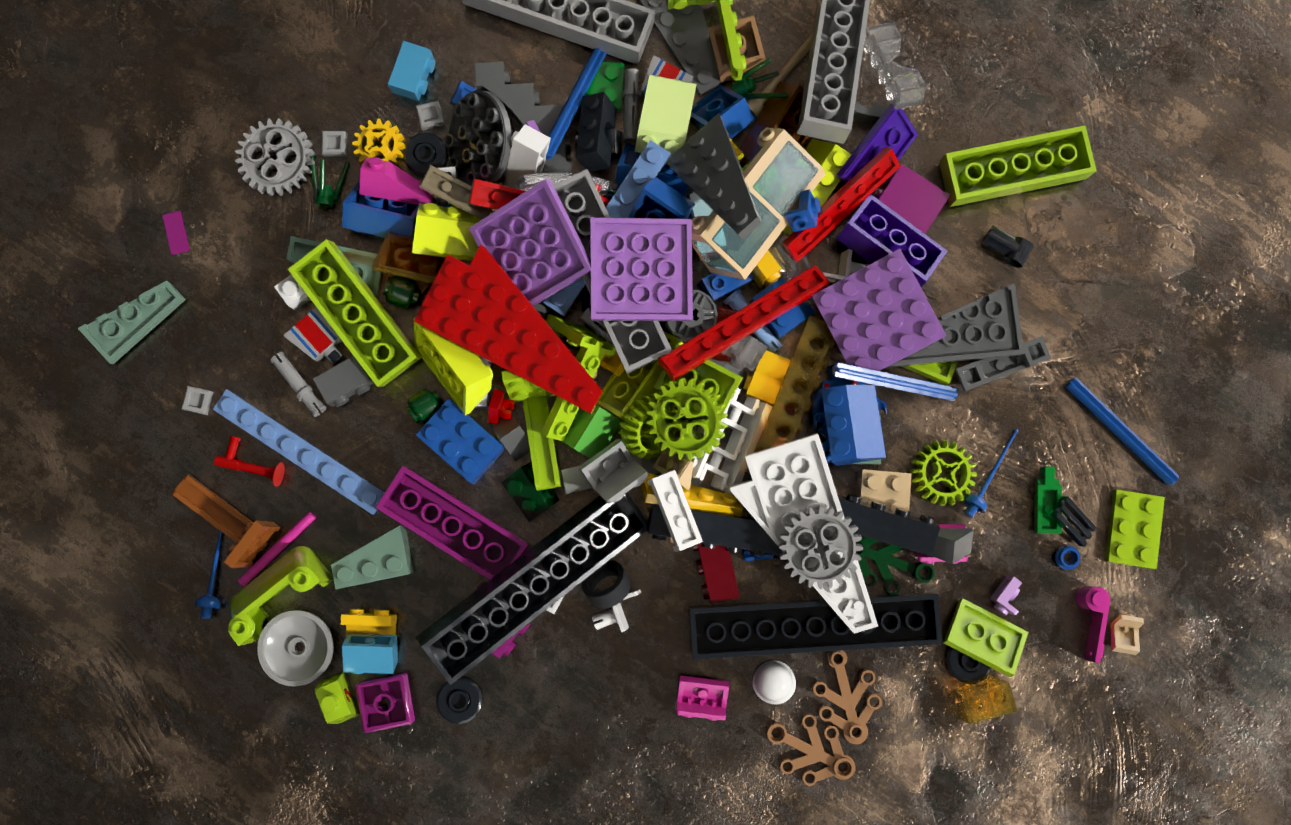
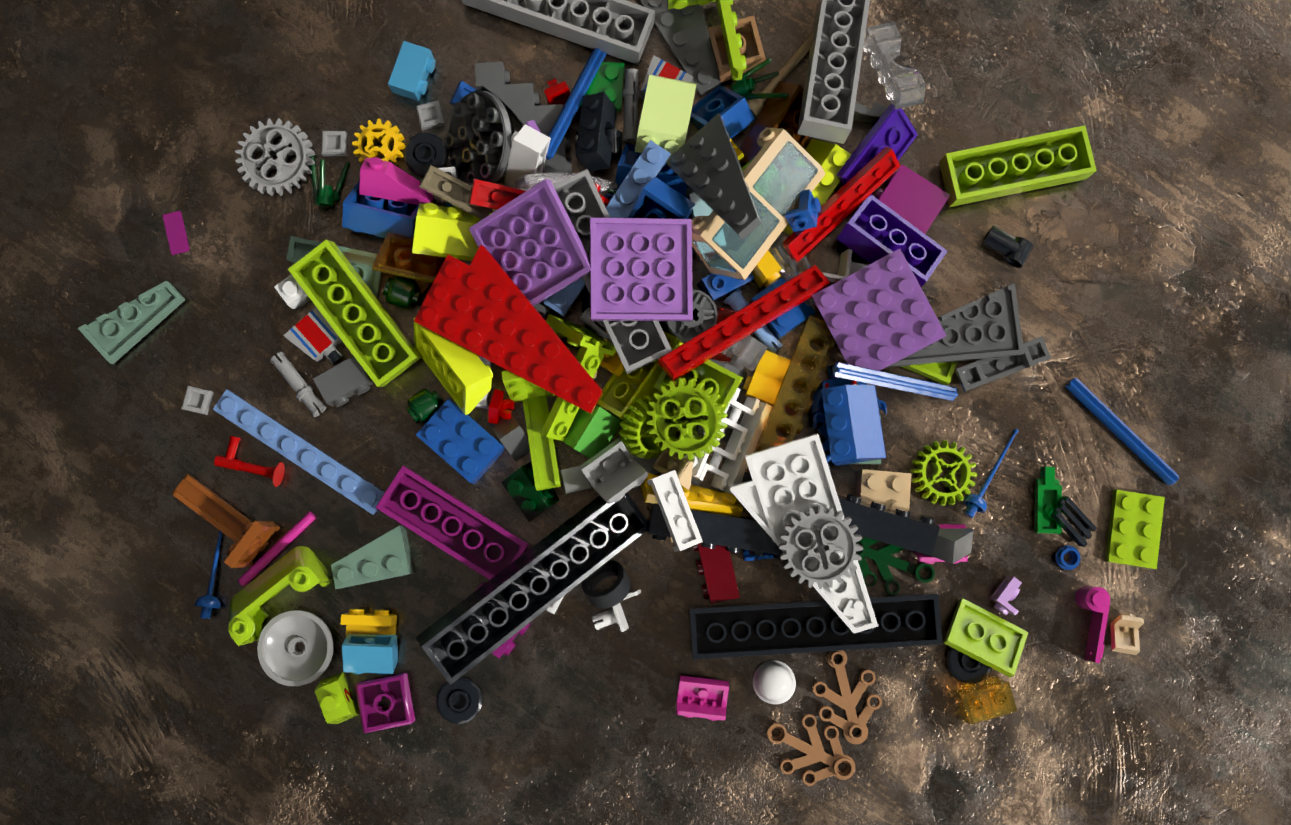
(556, 93): none -> red tile

